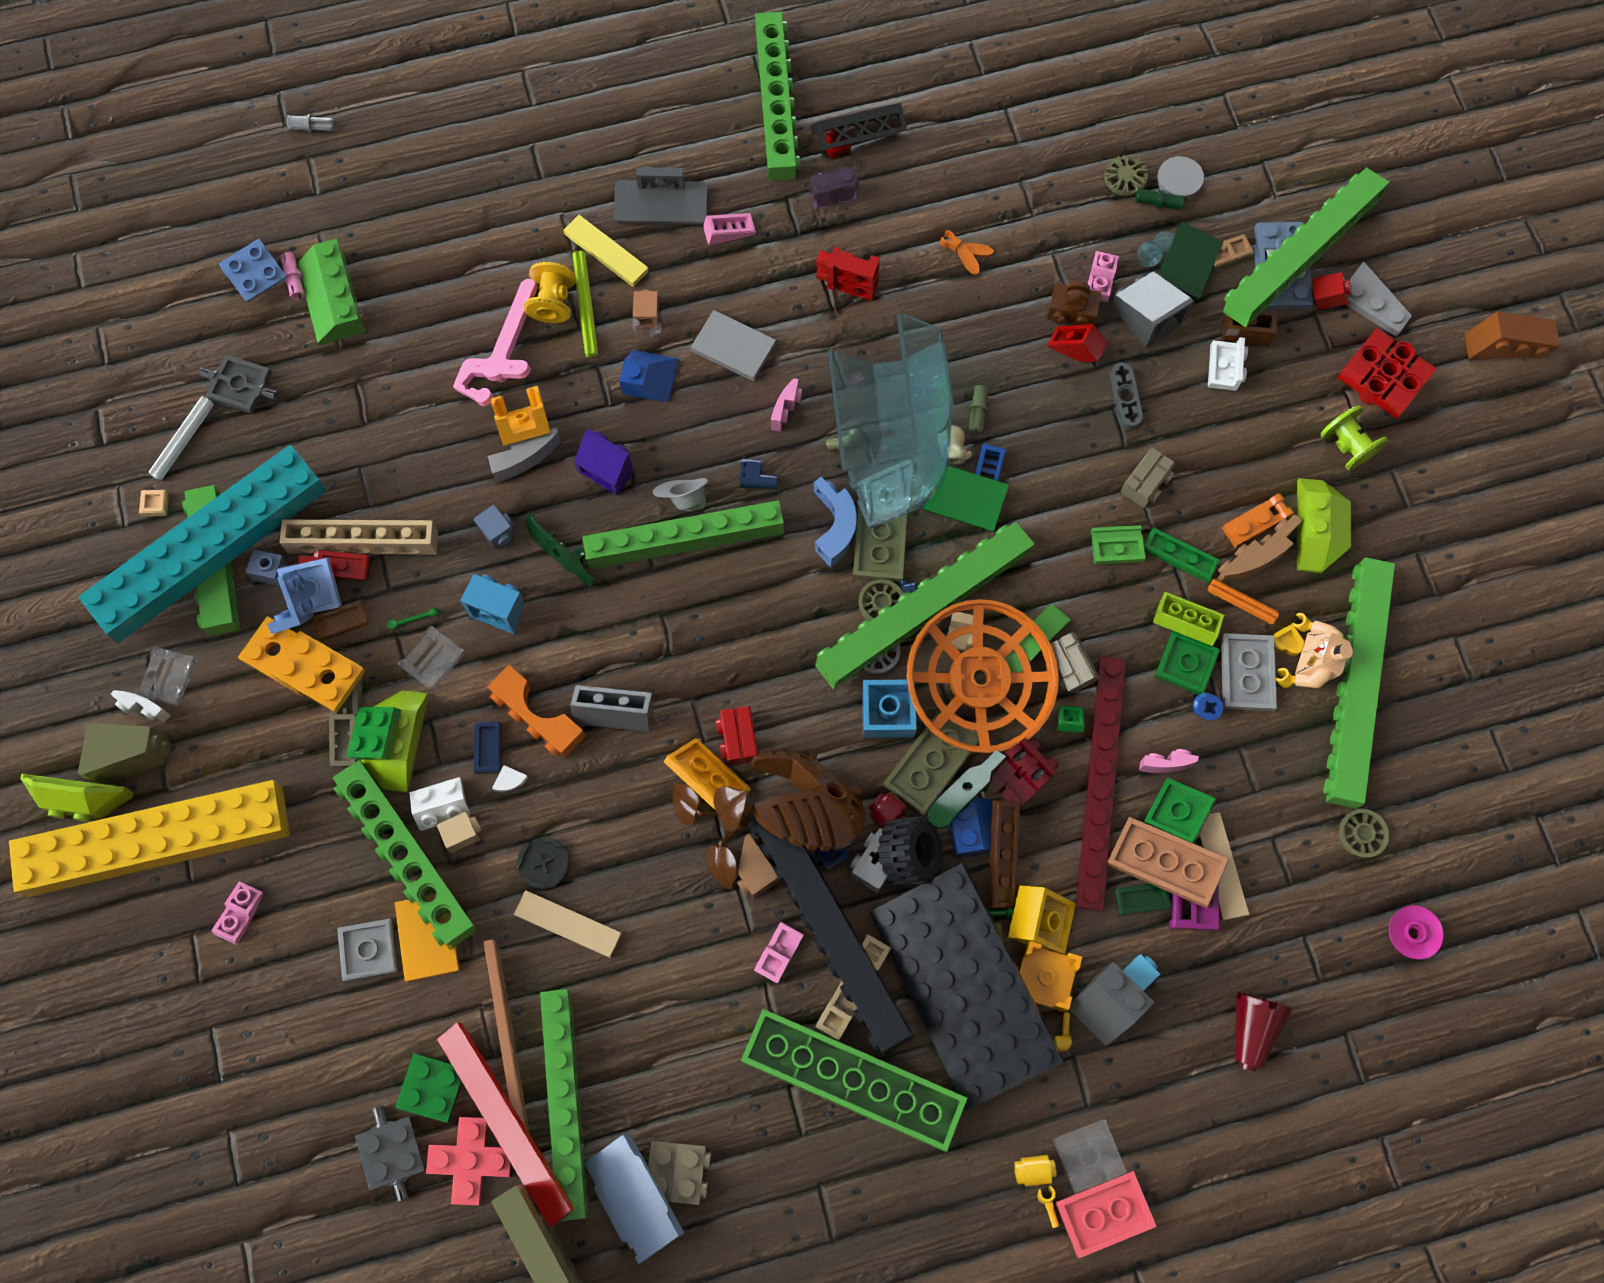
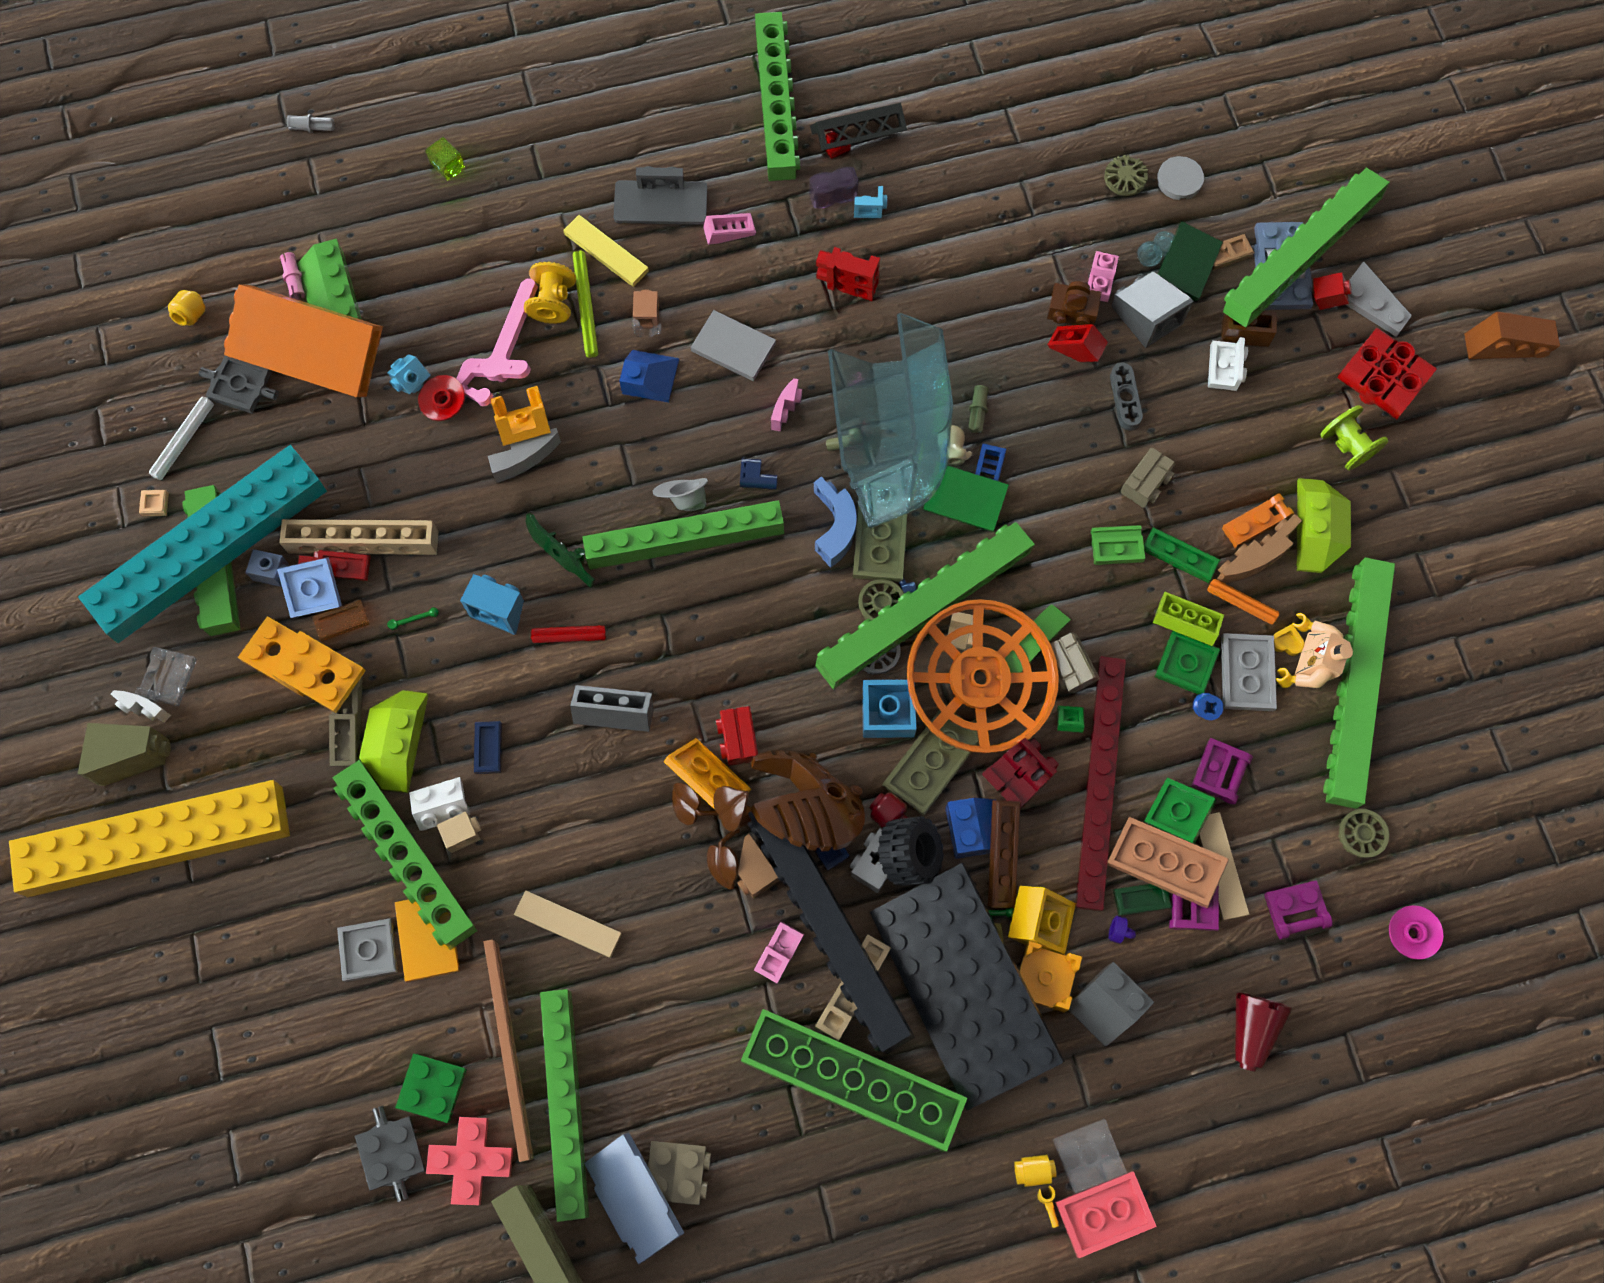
(75, 798): lime wedge -> none
(186, 308): none -> yellow head
(238, 913): bright pink slope -> none
(252, 270): medium blue bracket -> none
(299, 606): medium blue bracket -> none
(302, 340): none -> orange brick
(374, 733): green plate -> none
(408, 374): none -> medium azure brick
(436, 663): clear plate -> none
(437, 390): none -> red dish
(445, 158): none -> clear neon green brick
(495, 527): sand blue brick -> none
(506, 1125): tile -> none
(509, 780): white tile -> none
(543, 863): pearl dark grey tile -> none
(558, 732): orange arch -> none
(568, 634): none -> red axle
(604, 462): dark purple slope -> none
(870, 206): none -> medium azure bracket
(957, 799): piece -> none
(967, 251): orange piece -> none
(1064, 1041): yellow hand -> none
(1119, 930): none -> dark purple tile
(1142, 971): medium azure brick -> none
(1159, 199): dark green pin -> none
(1175, 762): bright pink slope -> none
(1214, 767): none -> magenta plate
(1294, 901): none -> magenta plate

